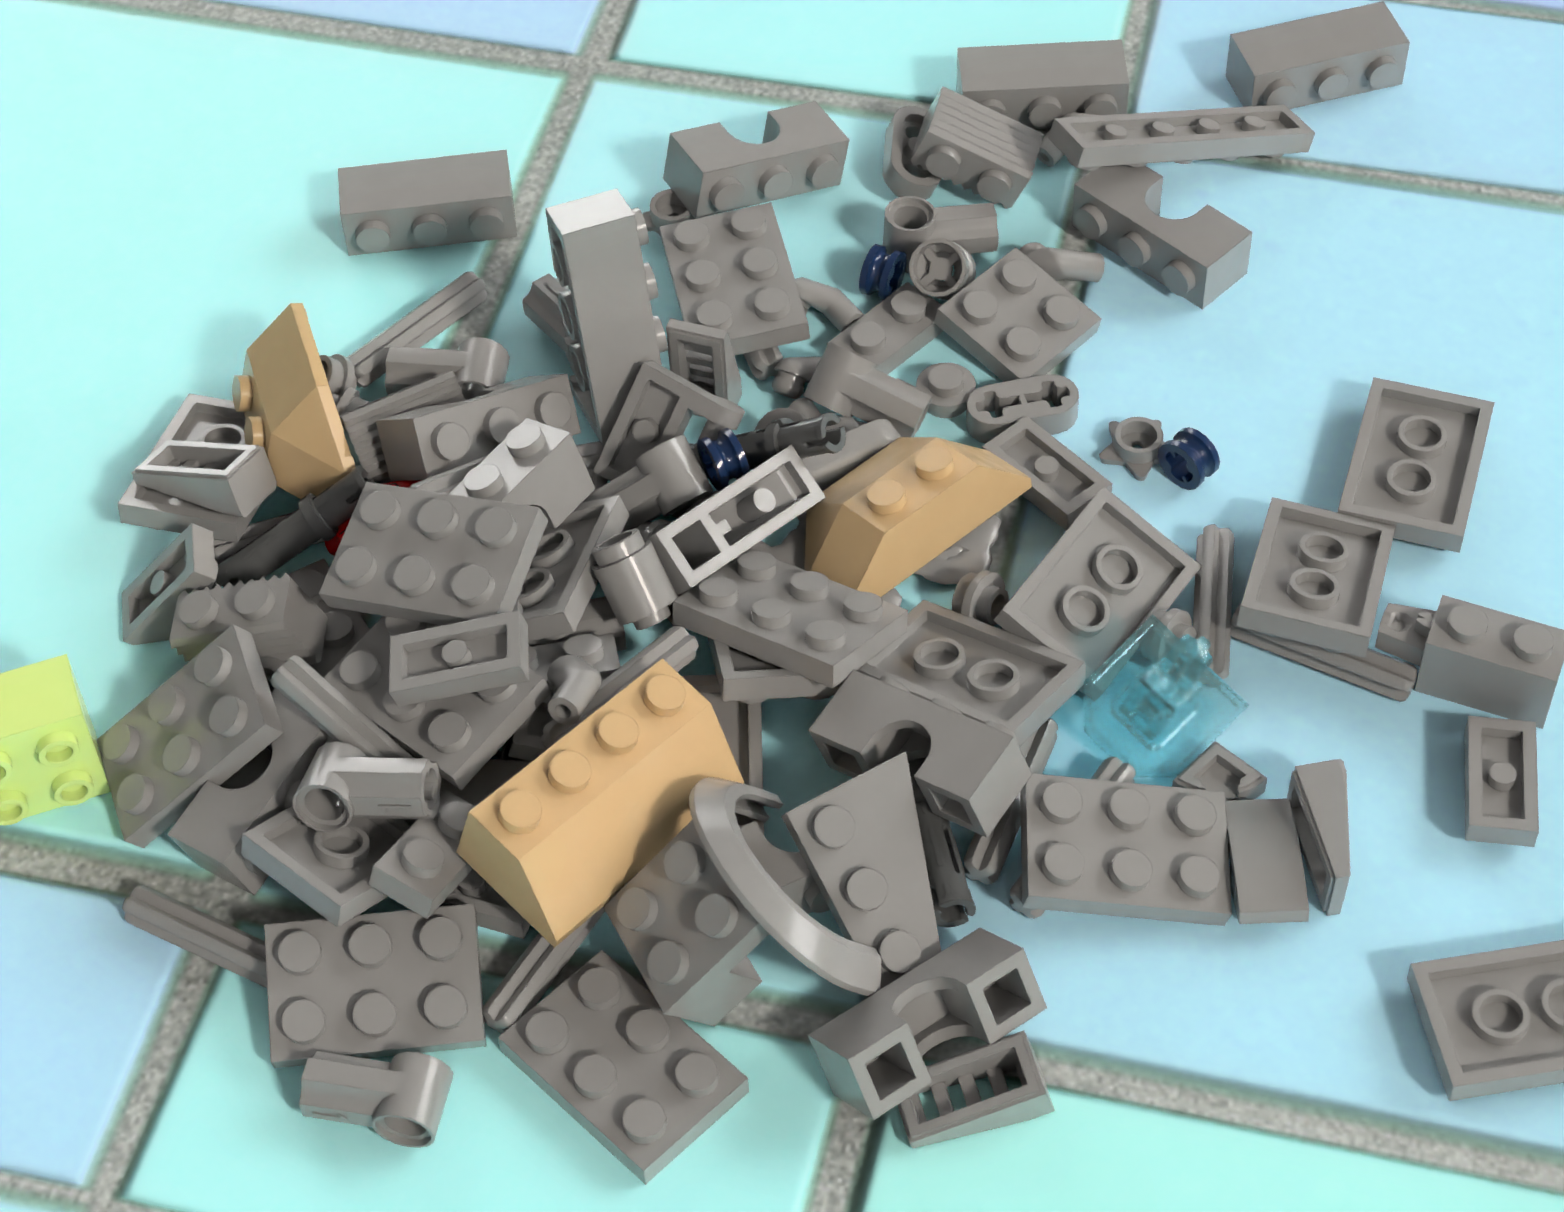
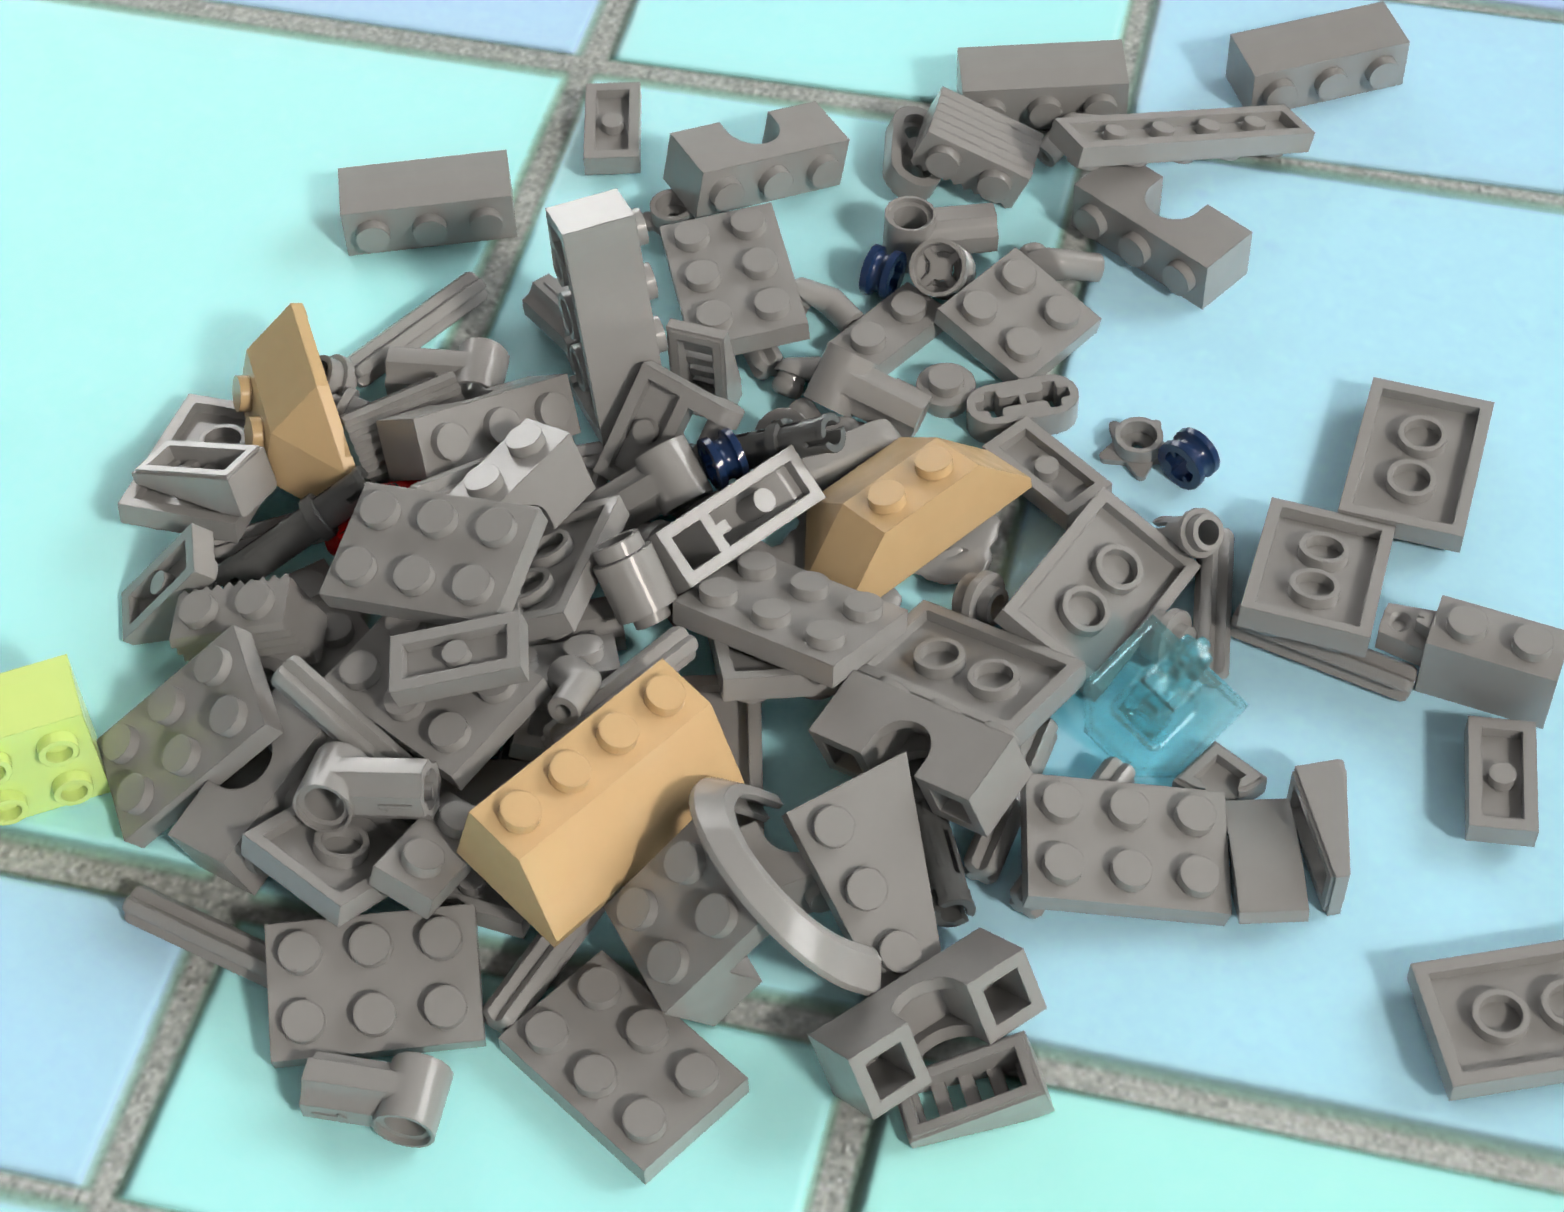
(612, 128): none -> light grey plate
(1196, 532): none -> light grey pin

